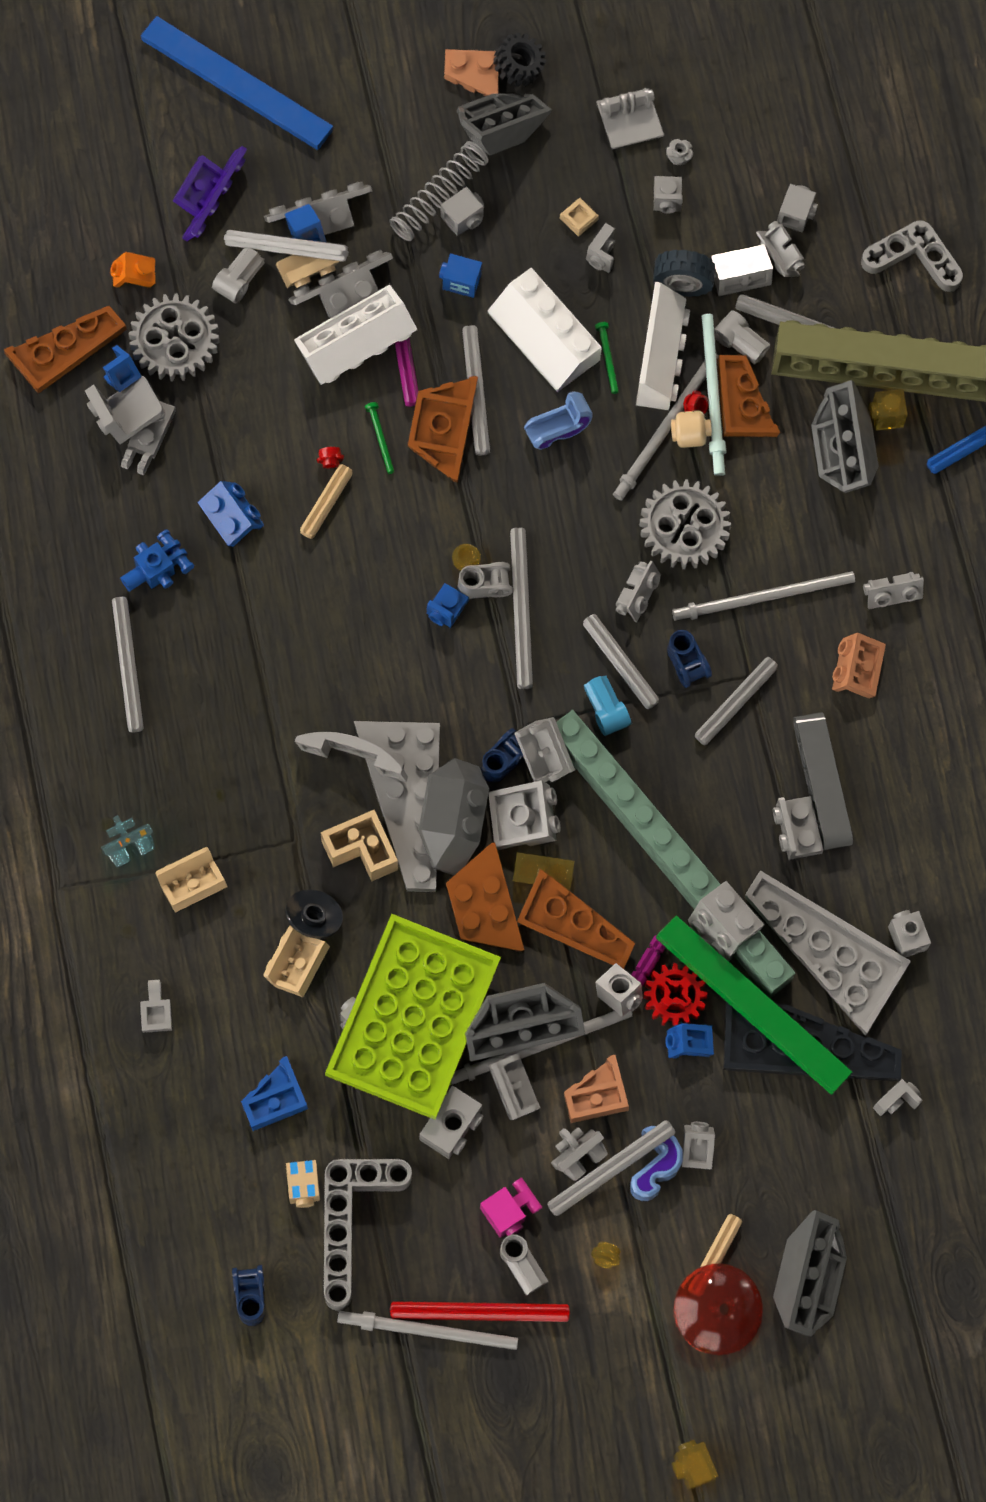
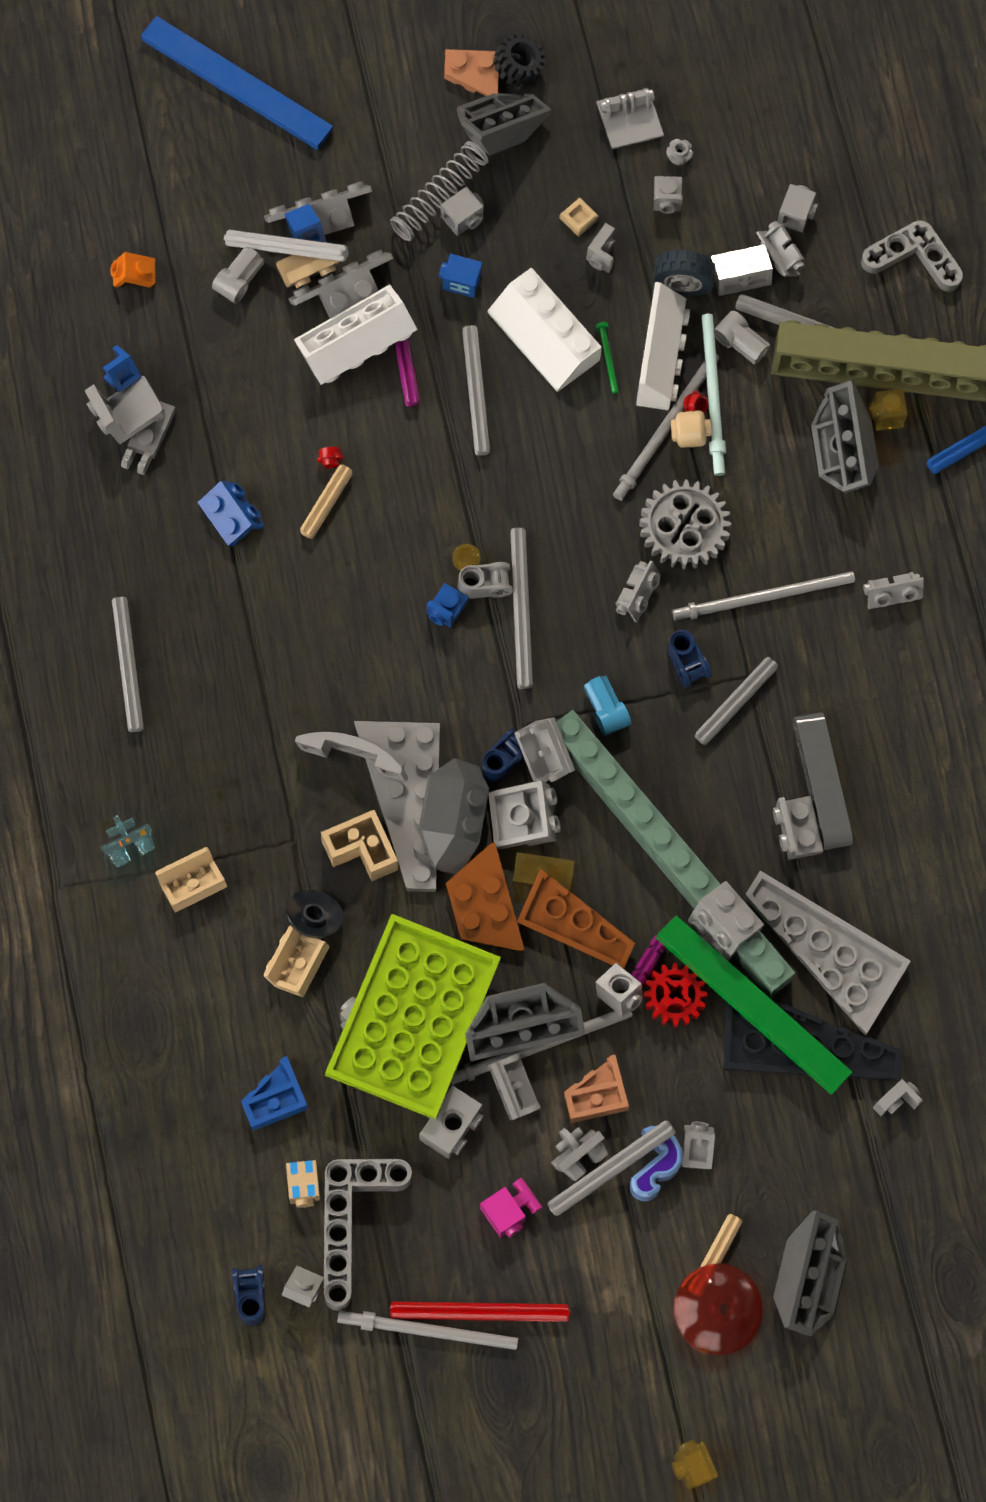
(58, 352): dark orange wing -> none
(155, 565): blue piece -> none
(155, 1012): light grey plate -> none
(159, 355): light grey gear -> none
(203, 187): dark purple bracket -> none
(303, 1286): none -> light grey bracket
(372, 407): green piece -> none
(442, 425): dark orange wing -> none
(524, 1266): light grey piece -> none
(560, 422): medium blue animal -> none
(606, 1255): clear yellow plate -> none
(620, 661): light grey axle -> none
(690, 1040): blue bracket -> none
(741, 403): dark orange wing -> none
(858, 665): nougat bracket -> none
(909, 933): light grey brick -> none

